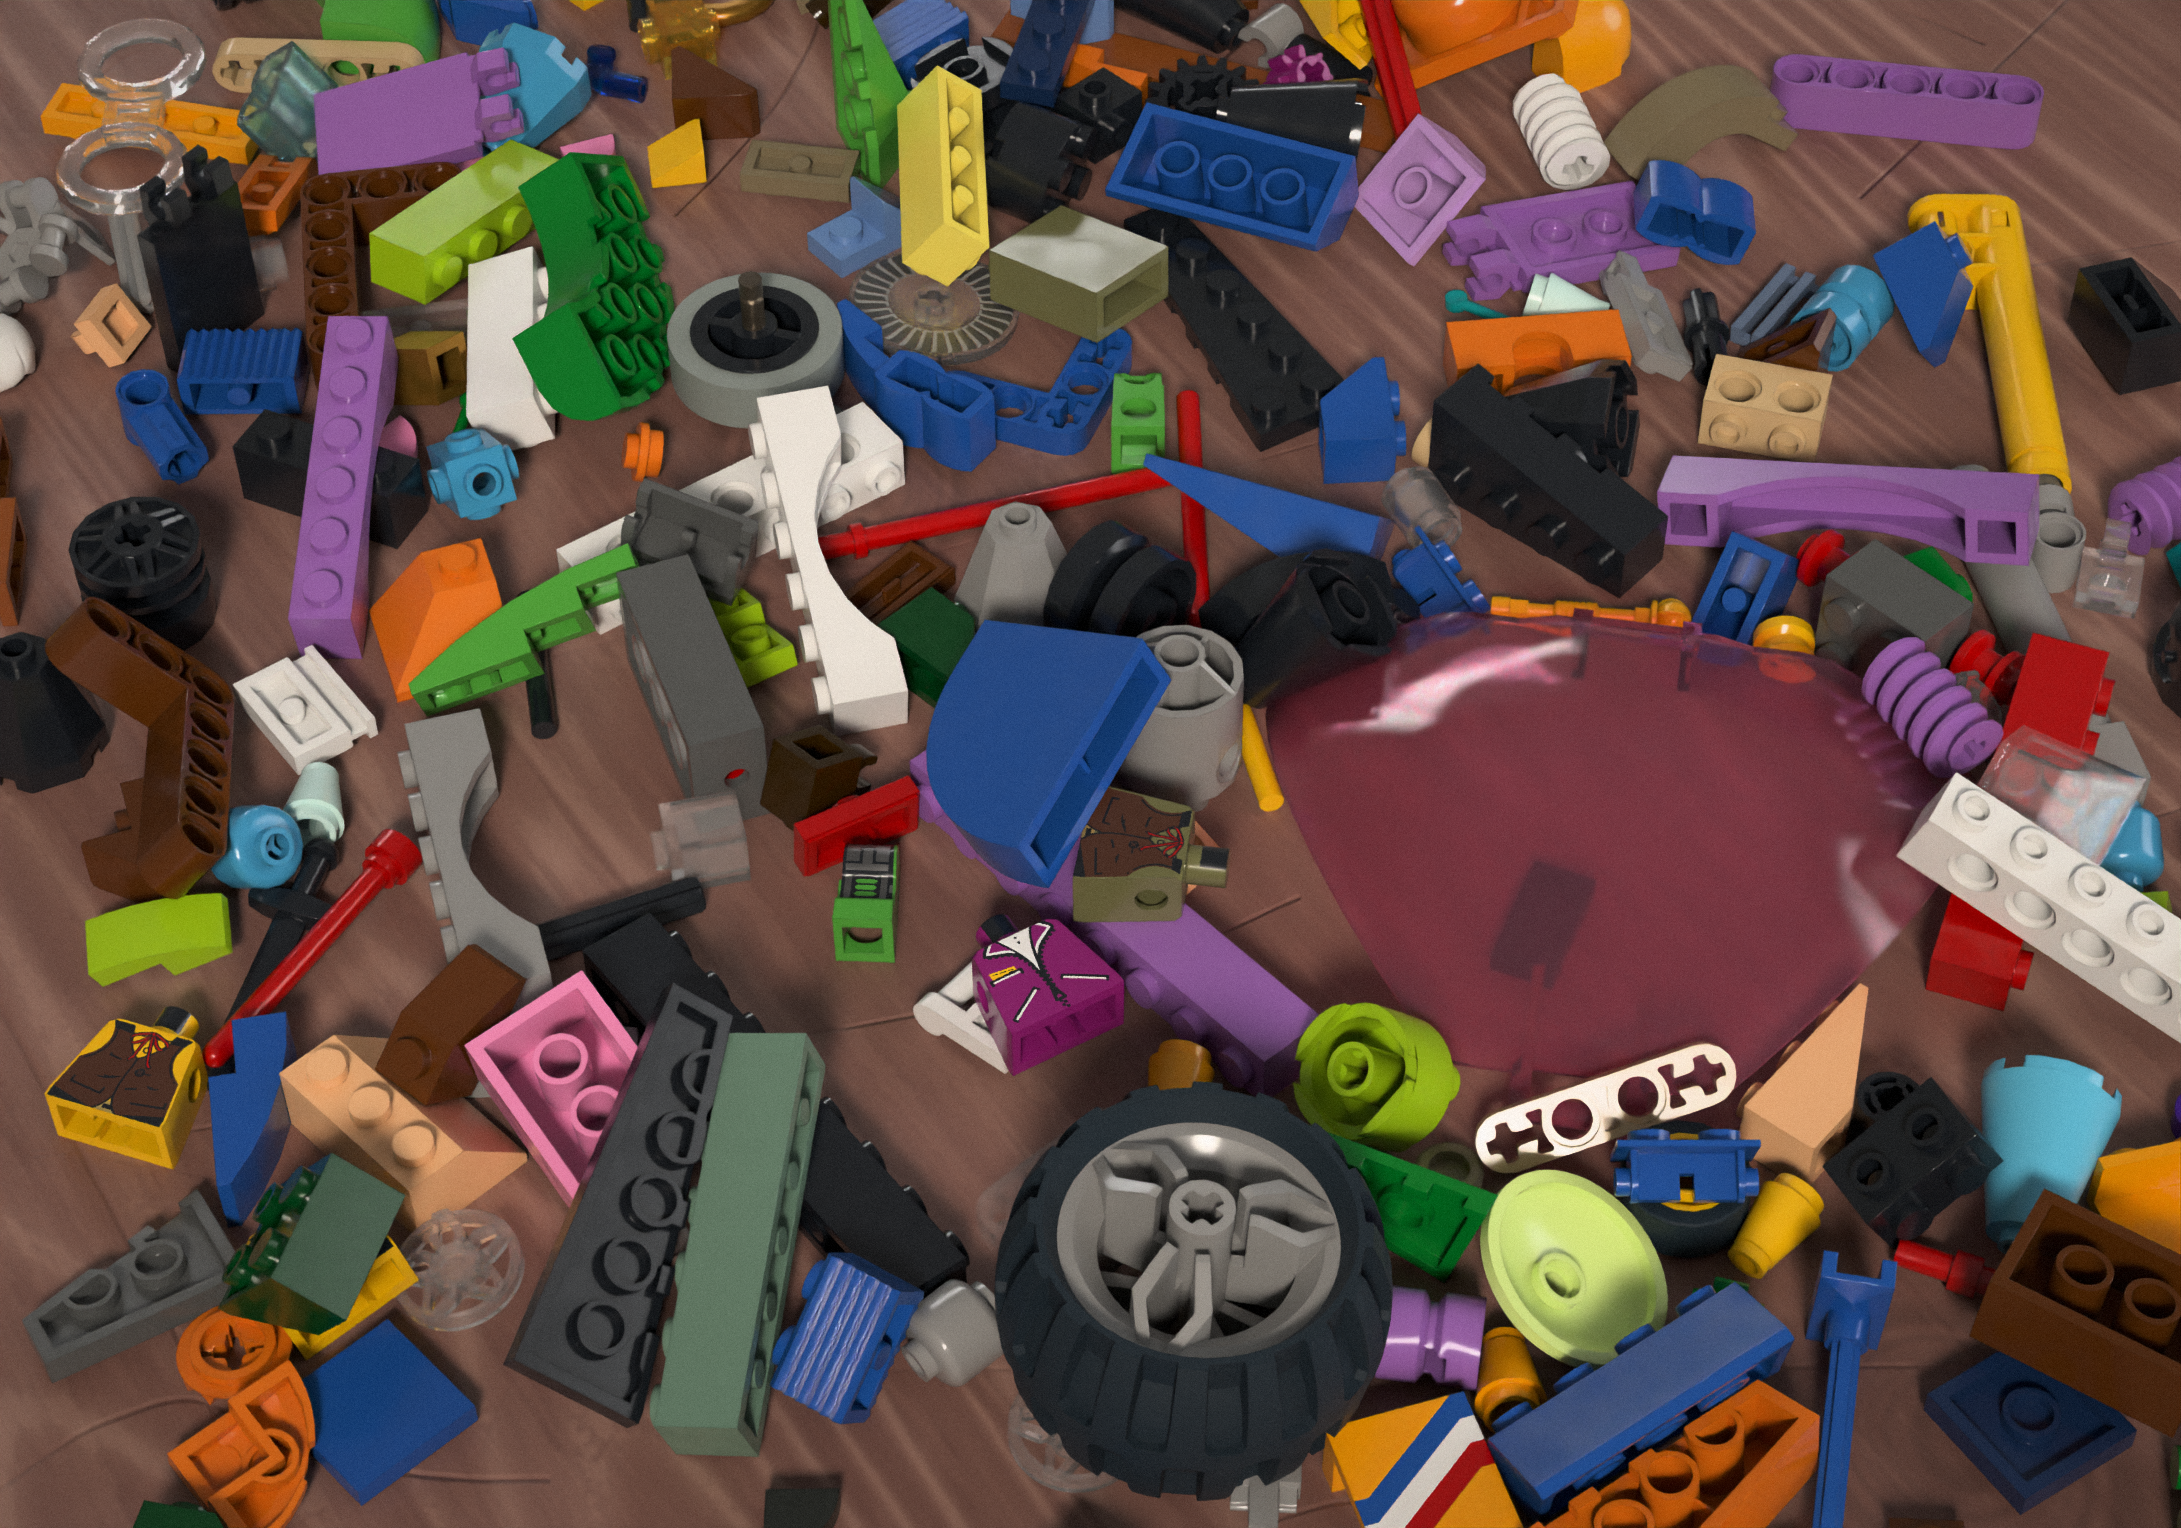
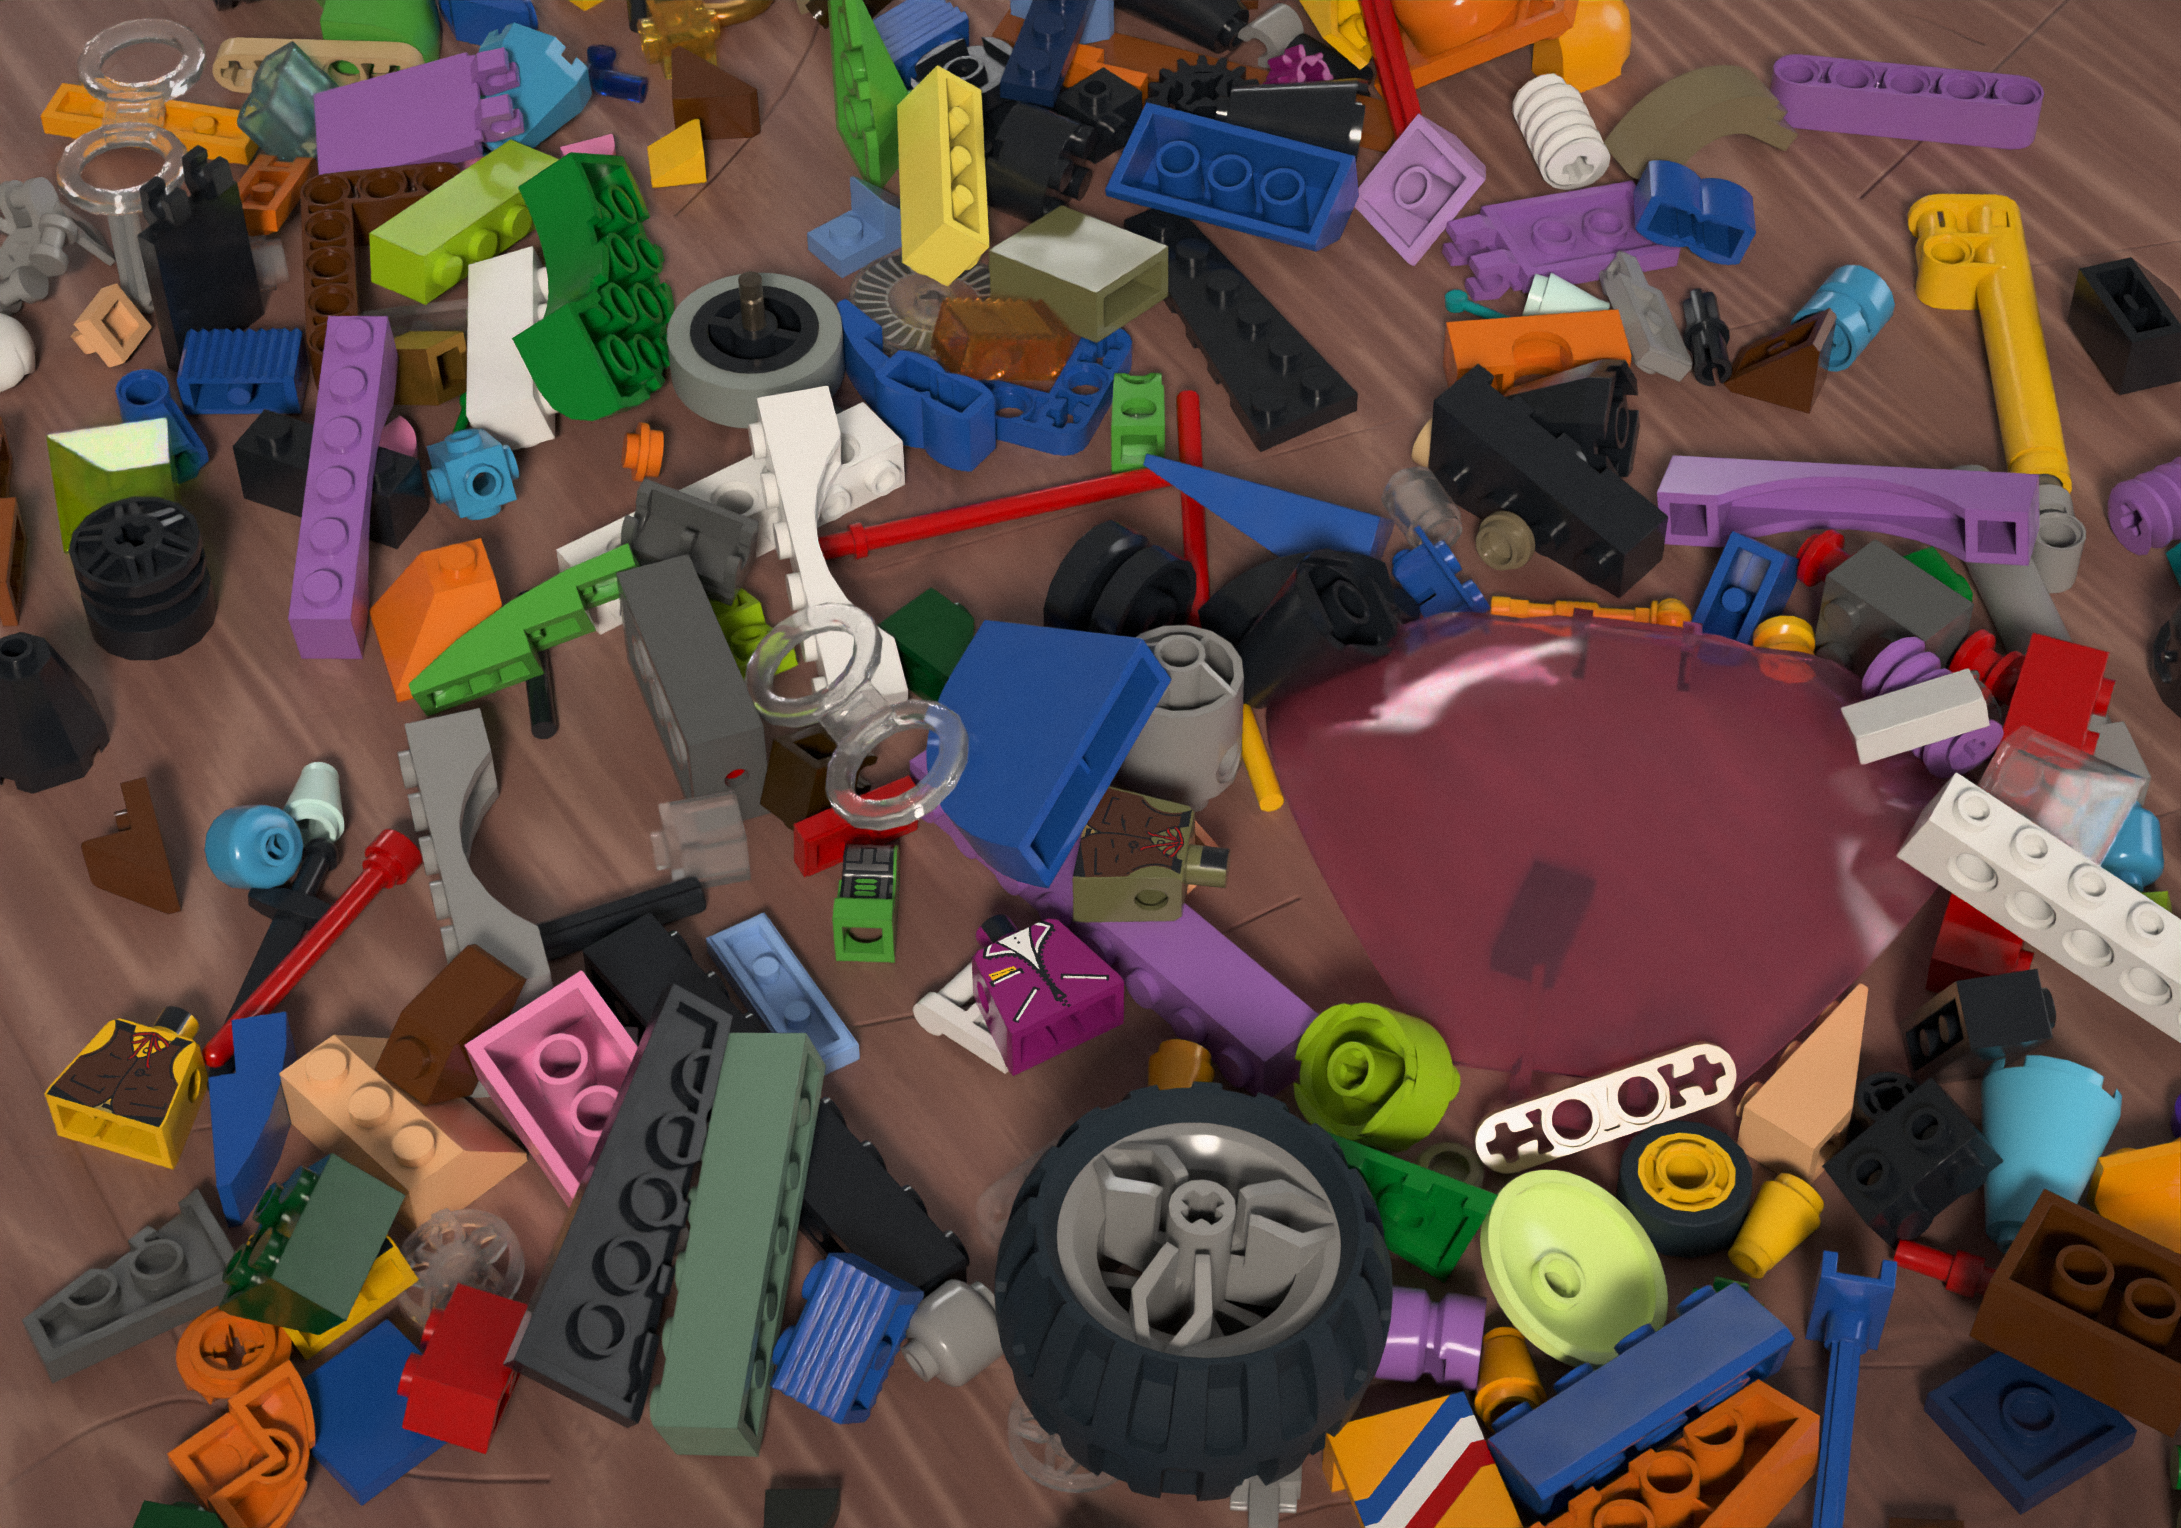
(110, 466): none -> clear neon green slope
(157, 932): lime slope -> none
(187, 737): reddish brown beam -> none
(304, 709): white plate -> none
(460, 1380): none -> red brick
(780, 989): none -> light blue tile
(799, 170): dark tan plate -> none
(857, 716): none -> clear bar
(896, 592): reddish brown tile -> none
(1001, 340): none -> clear orange brick
(1012, 567): light grey cone -> none
(1358, 427): blue slope -> none
(1505, 541): none -> dark tan plate
(1712, 1161): blue hinge -> none
(1764, 408): tan brick -> none
(1781, 283): sand blue tile -> none
(1916, 716): none -> white slope
(1928, 286): blue slope -> none
(1976, 1024): none -> black brick
(2107, 576): clear plate -> none

